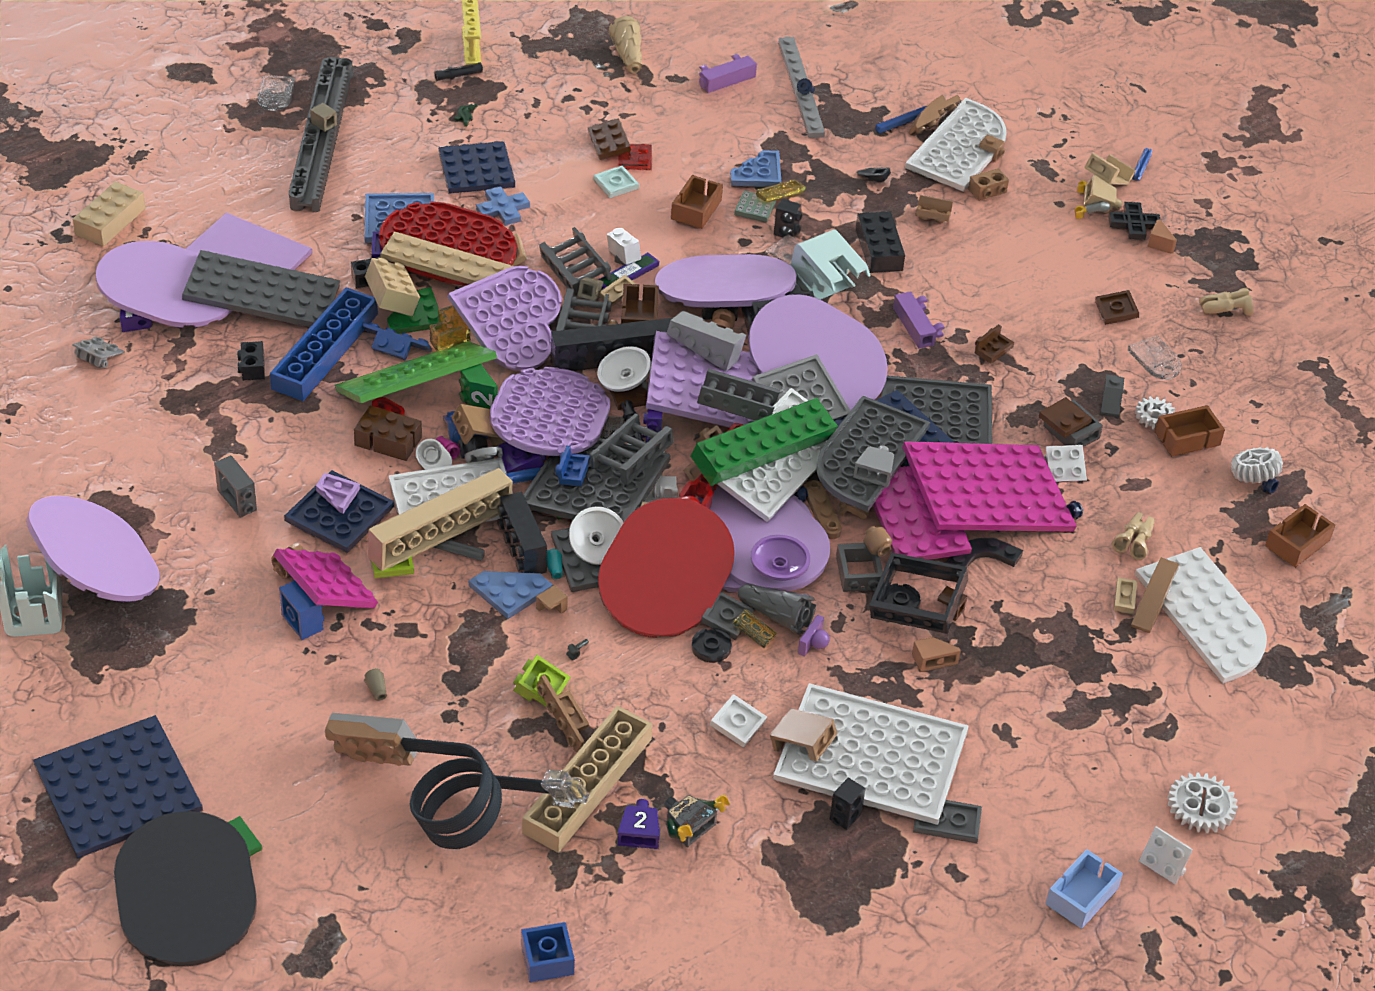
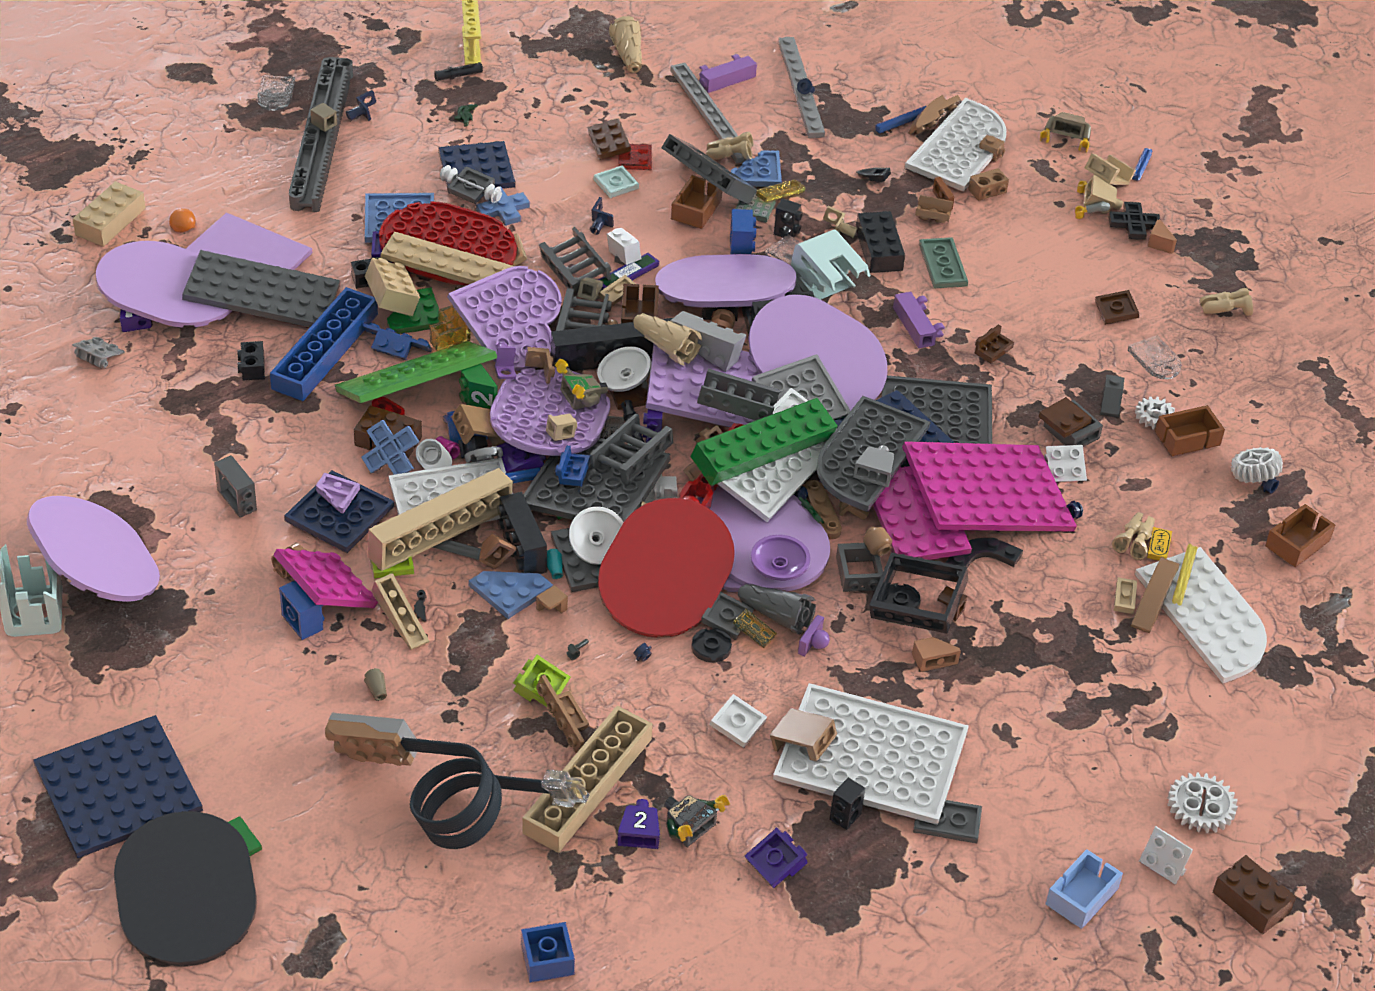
(182, 220): none -> orange hair
(362, 108): none -> dark blue bracket
(390, 448): none -> medium blue plate
(399, 611): none -> tan slope
(419, 605): none -> black piece
(470, 184): none -> dark grey plate
(495, 551): none -> nougat slope
(505, 360): none -> medium lavender bracket
(540, 358): none -> medium nougat bracket
(561, 426): none -> tan brick
(579, 389): none -> dark tan torso
(600, 218): none -> dark blue bracket
(643, 652): none -> dark blue plate
(673, 339): none -> tan cone
(705, 105): none -> light grey plate
(709, 169): none -> dark grey fence
(728, 146): none -> tan piece
(742, 232): none -> blue brick
(777, 857): none -> dark purple plate
(806, 504): none -> dark green piece
(841, 226): none -> tan bracket
(942, 191): none -> dark orange plate
(943, 262): none -> sand green tile
(1068, 125): none -> dark tan torso
(1159, 544): none -> yellow tile
(1184, 574): none -> light yellow axle
(1254, 894): none -> reddish brown piece

